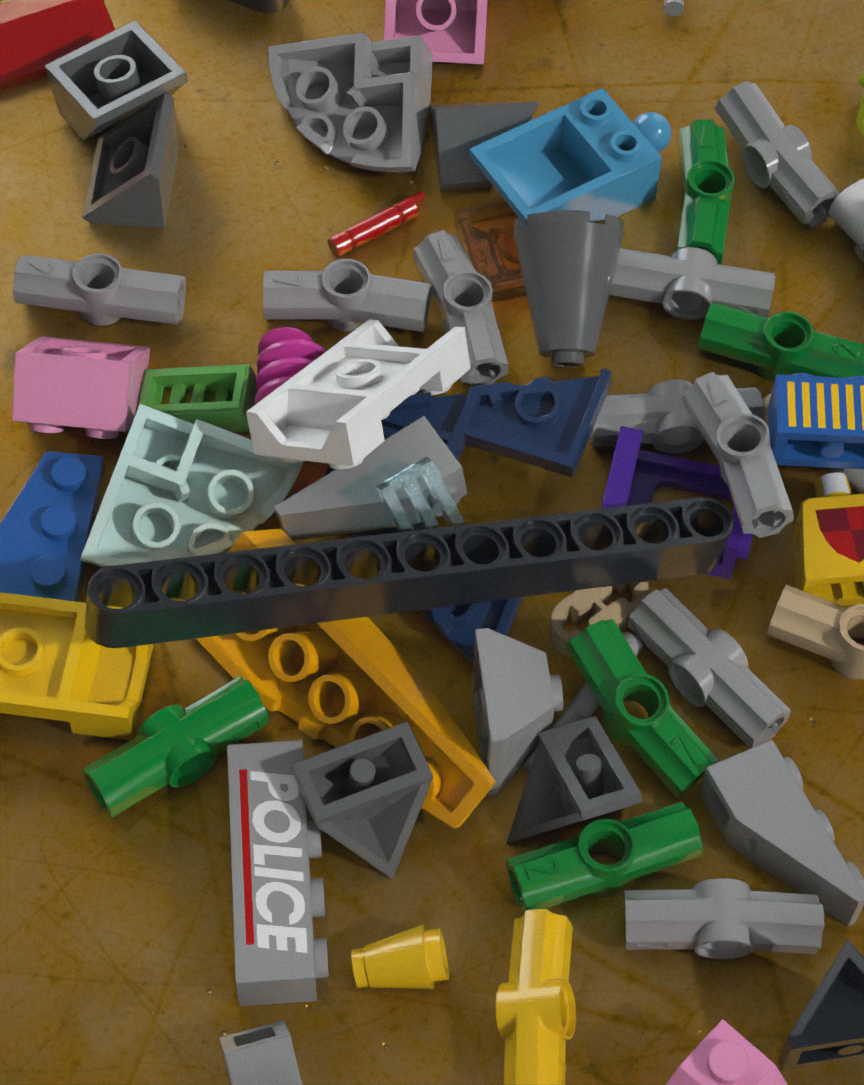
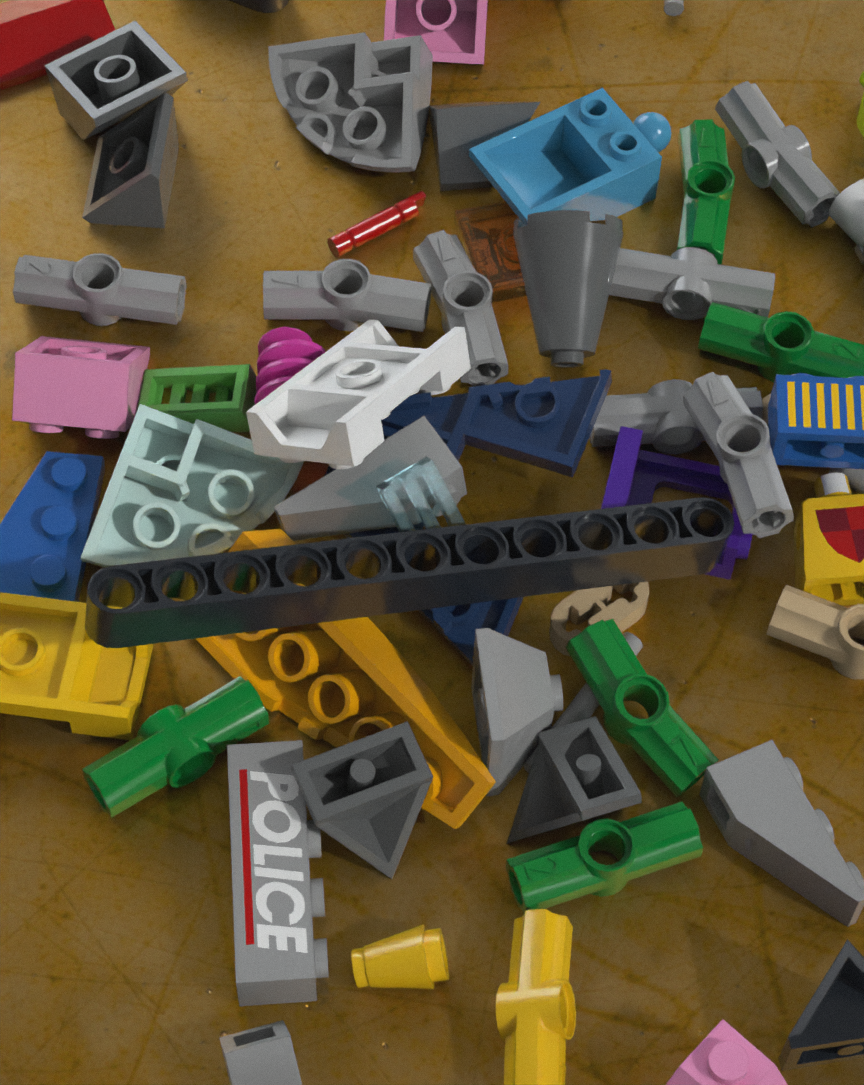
(708, 668): light grey piece -> none
(723, 920): light grey piece -> none

